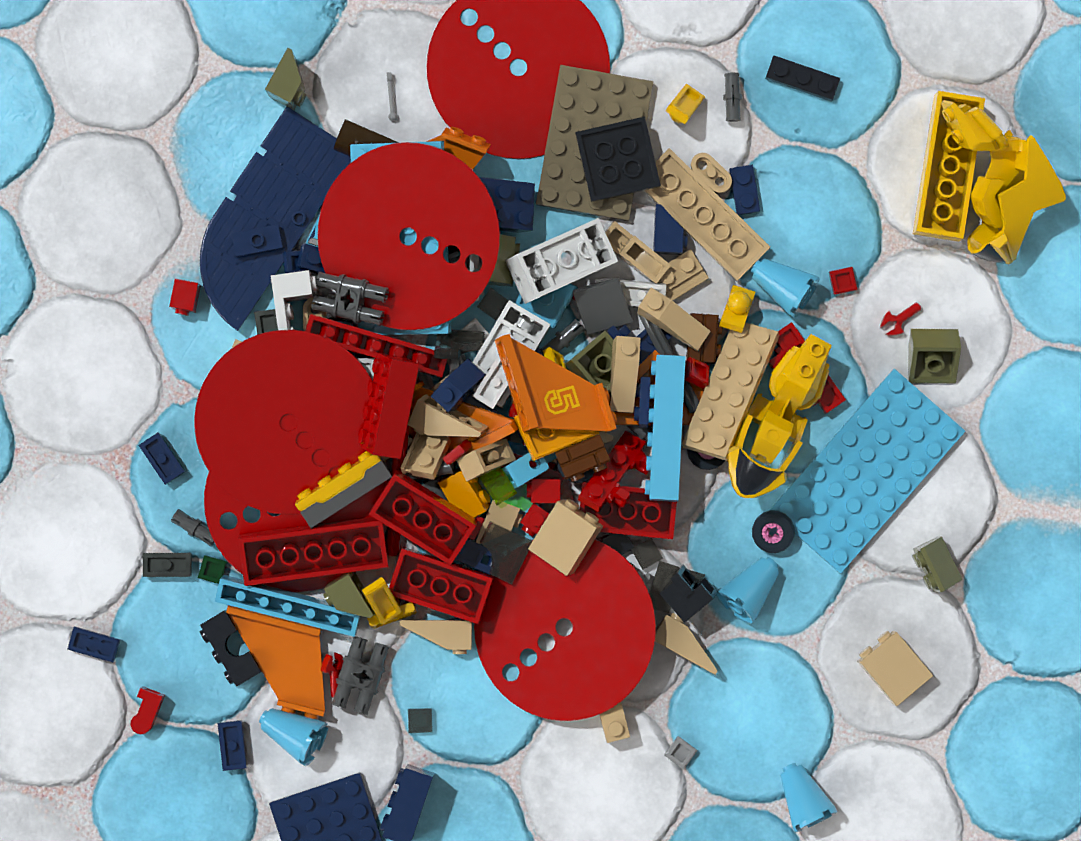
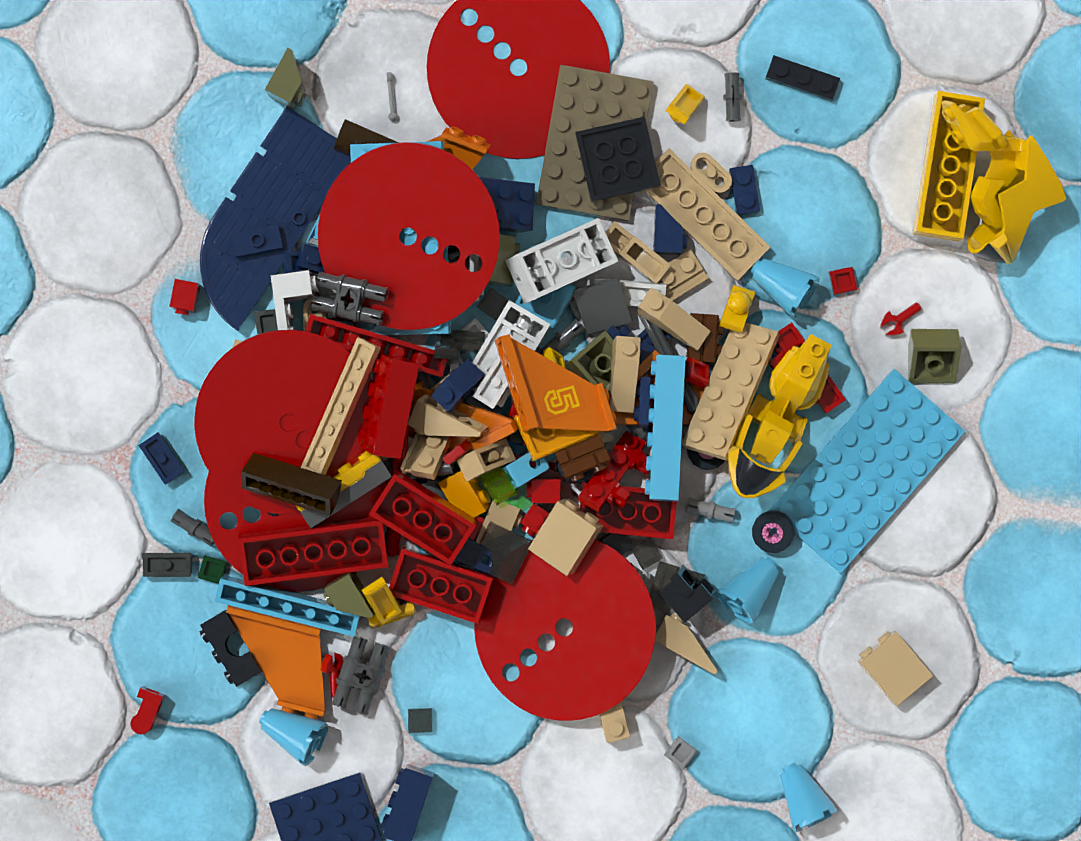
(93, 644): dark blue plate -> none
(232, 745): dark blue plate -> none
(291, 484): none -> dark brown brick
(341, 406): none -> tan plate
(449, 634): tan slope -> none
(710, 510): none -> light grey pin
(937, 565): olive slope -> none

